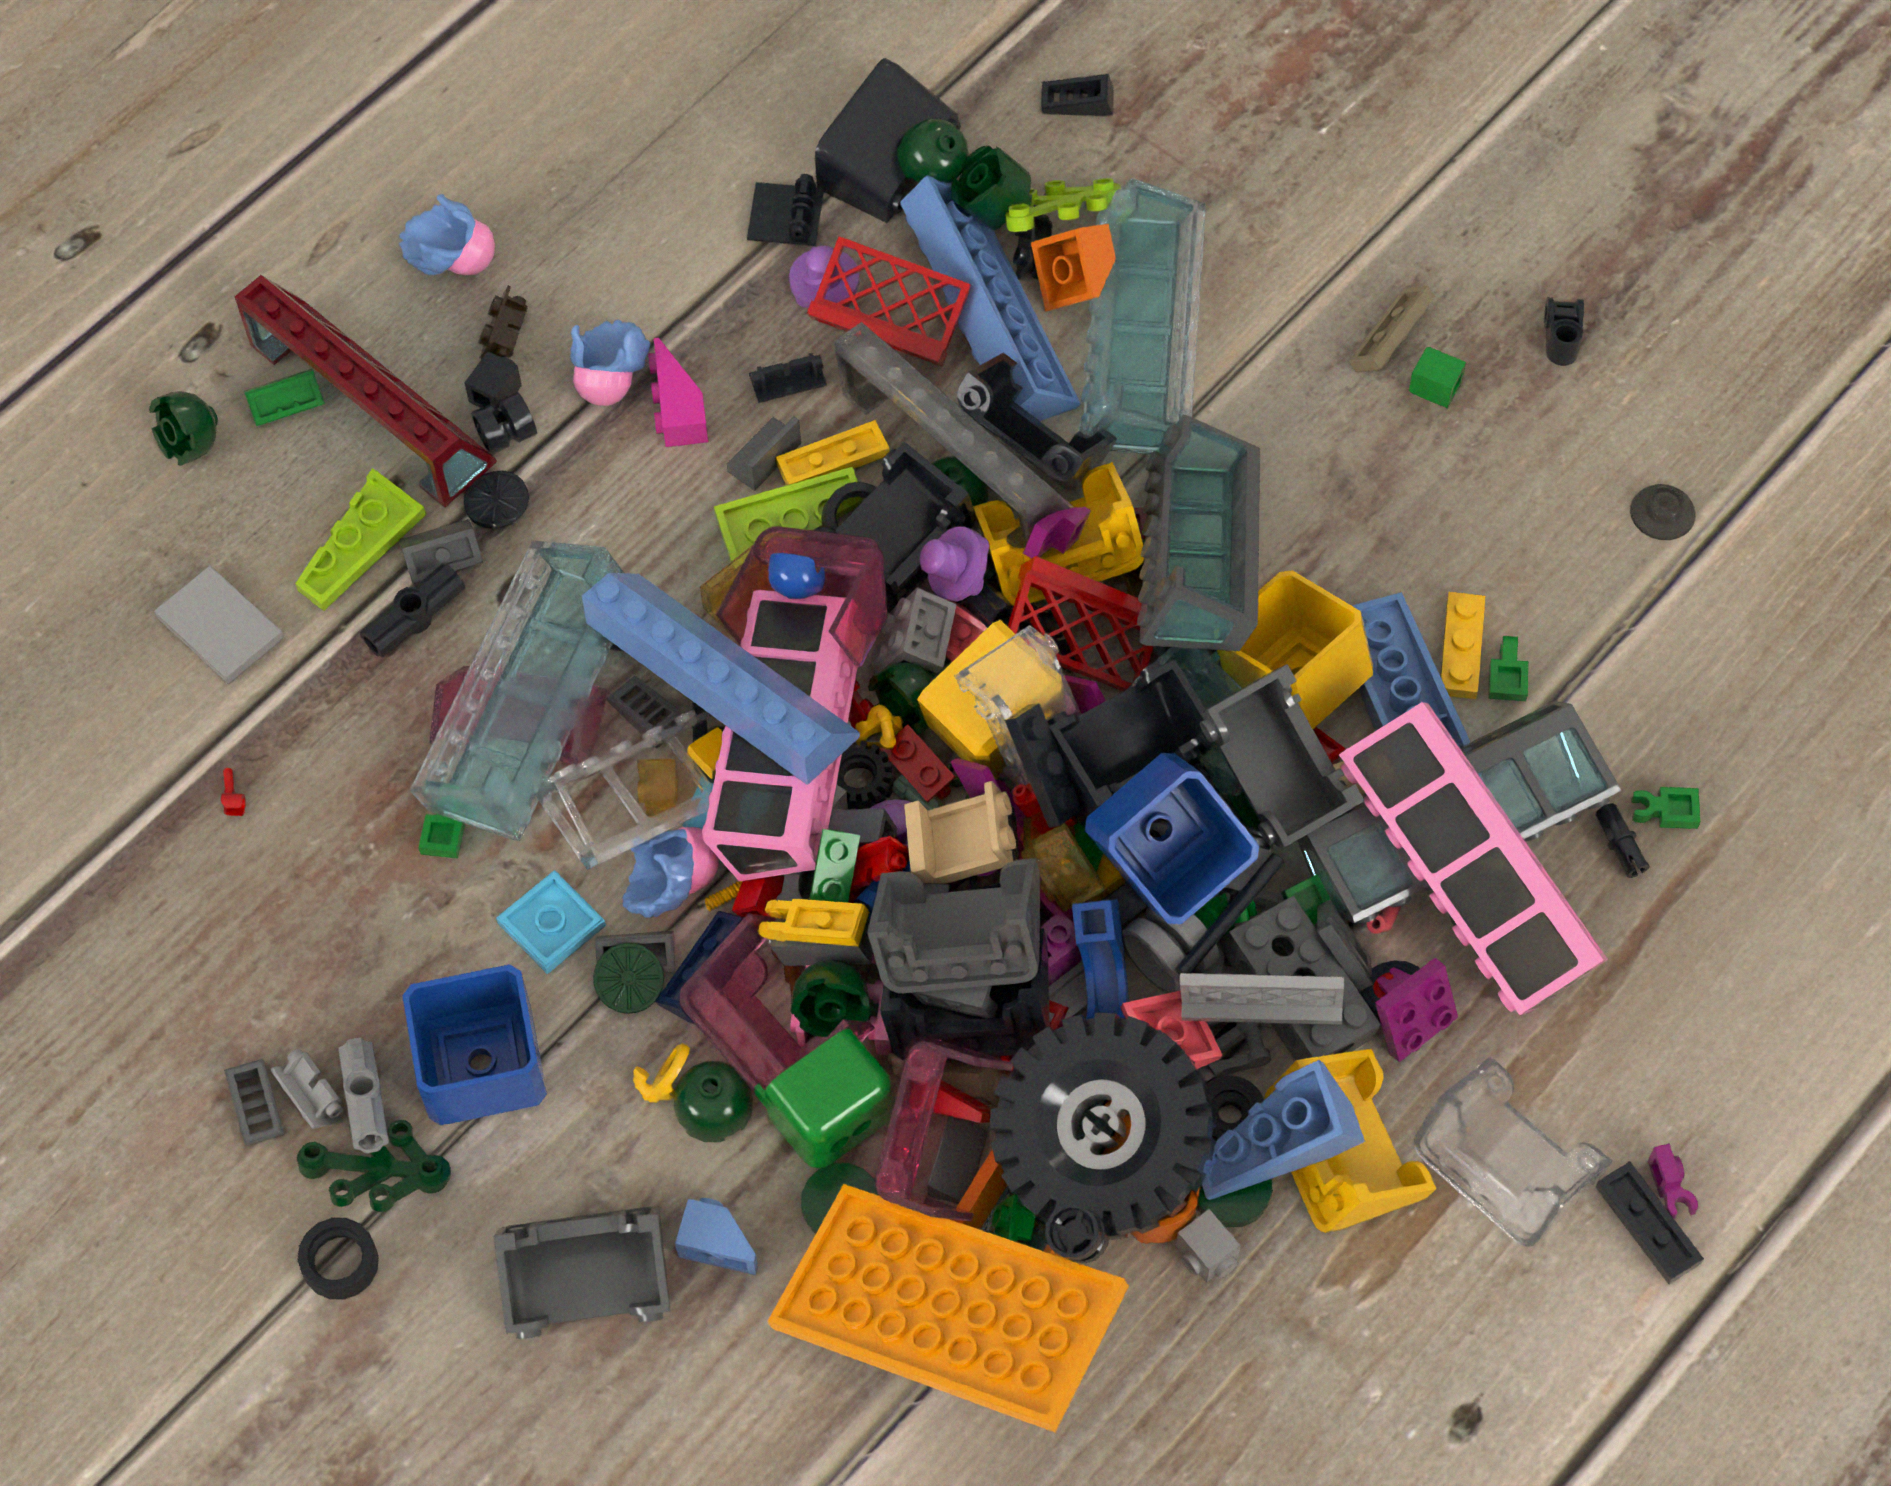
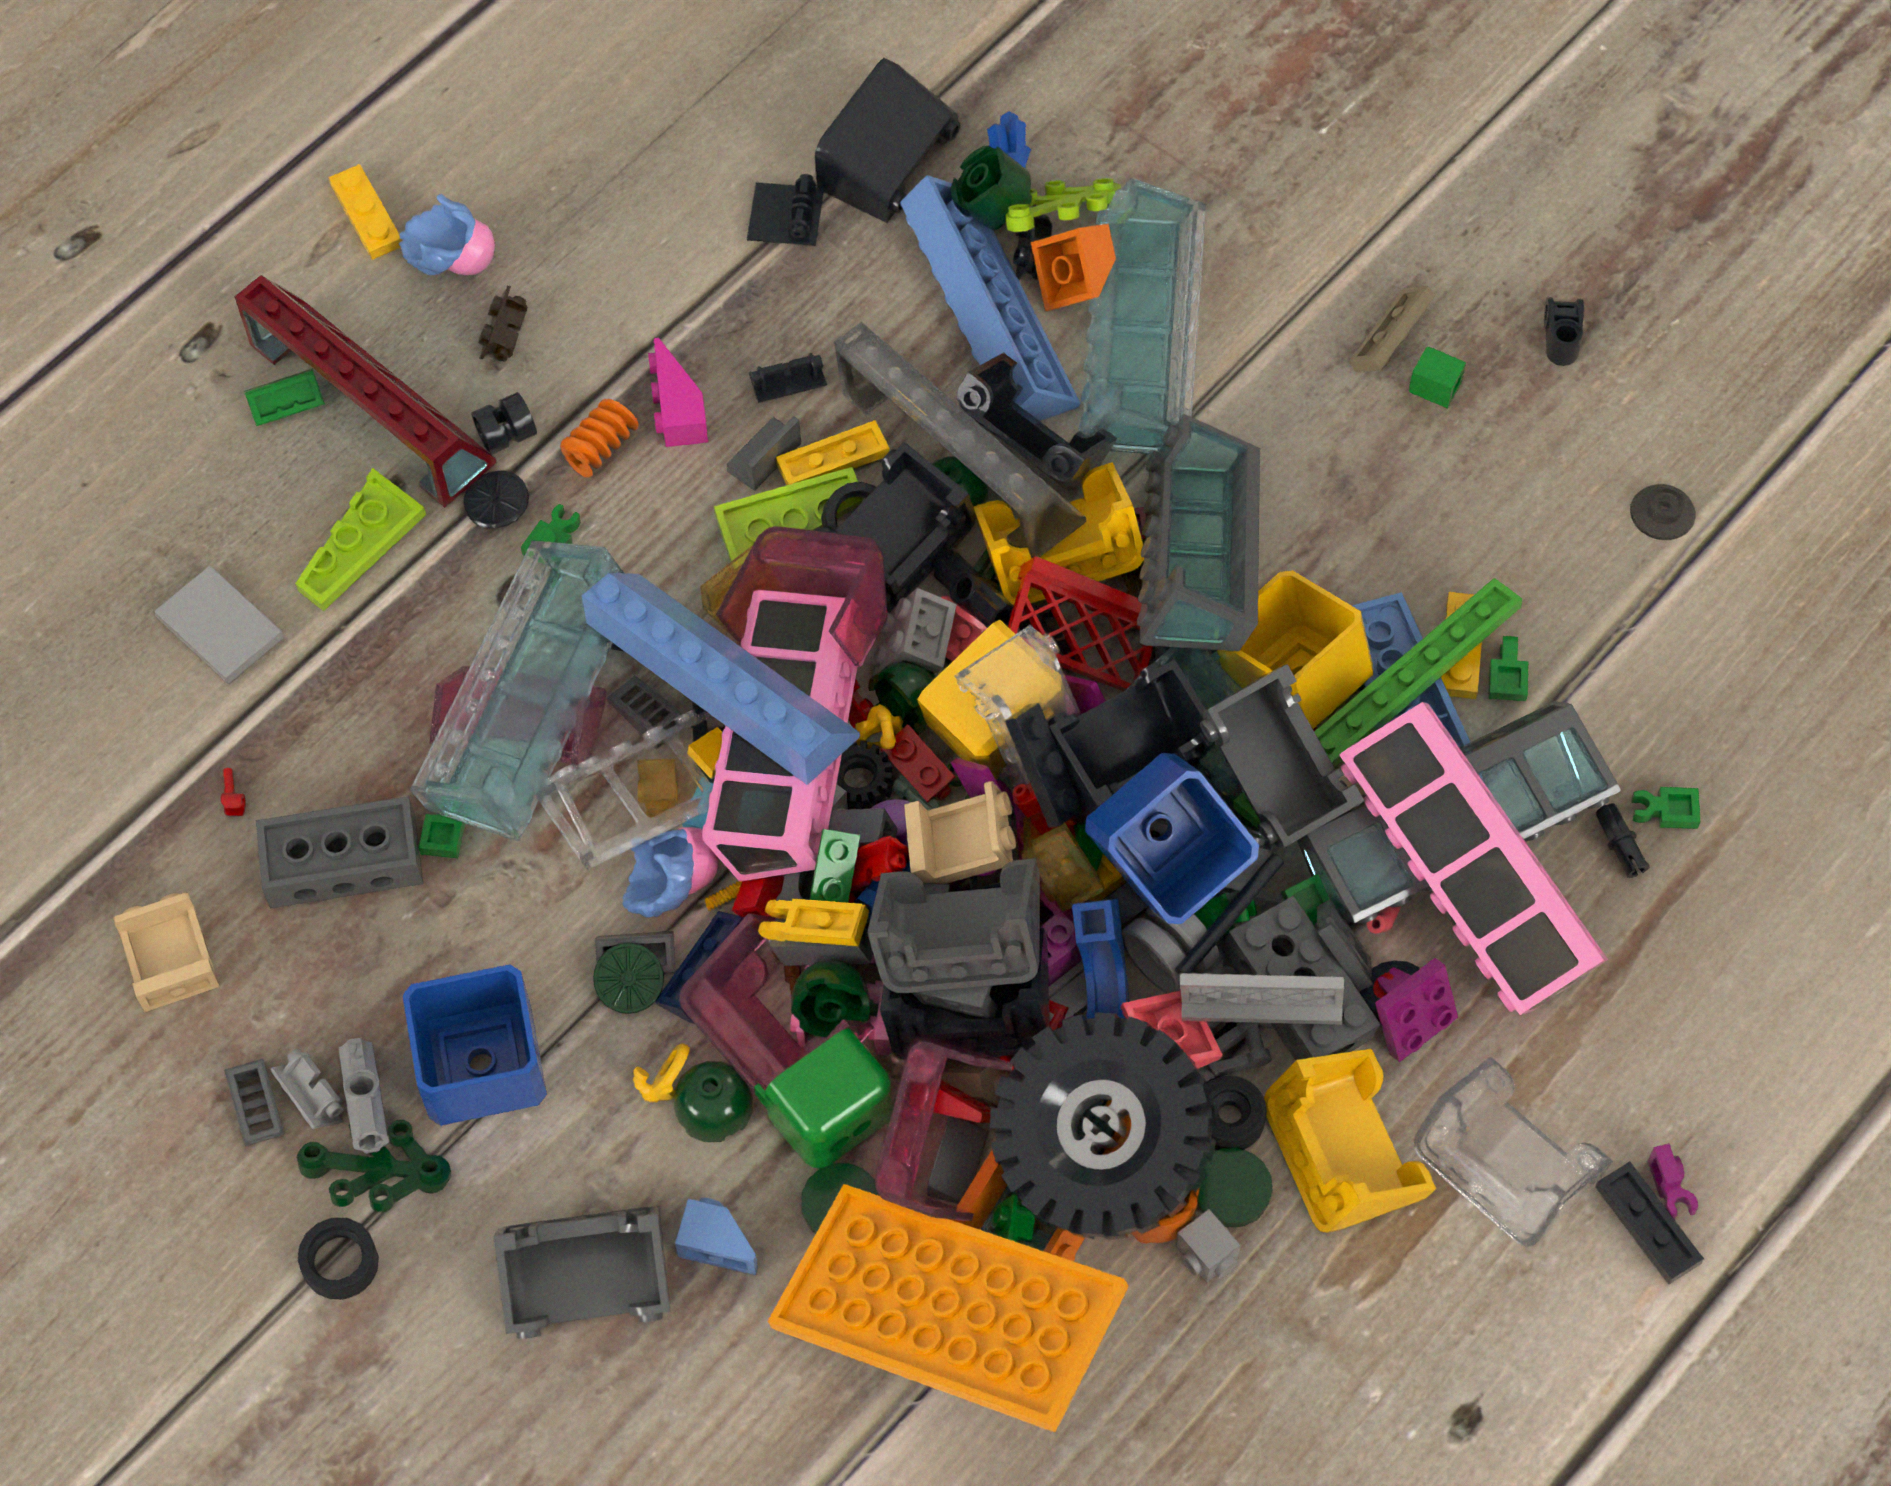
(166, 951): none -> tan panel
(183, 426): dark green cylinder -> none
(339, 852): none -> dark grey brick
(365, 211): none -> yellow plate
(398, 624): black piece -> none
(448, 545): dark grey panel -> none
(492, 380): black brick -> none
(550, 922): medium azure tile -> none
(556, 531): none -> green plate
(596, 434): none -> orange piece
(607, 360): medium blue hair -> none
(795, 575): blue hair -> none
(808, 273): medium lavender plate -> none
(897, 337): red fence -> none
(934, 150): dark green cylinder -> none
(956, 563): medium lavender plate -> none
(1010, 137): none -> blue rock
(1057, 531): magenta slope -> none
(1077, 1233): black wheel -> none
(1088, 106): black slope -> none
(1291, 1129): medium blue wedge -> none
(1411, 674): none -> bright green plate

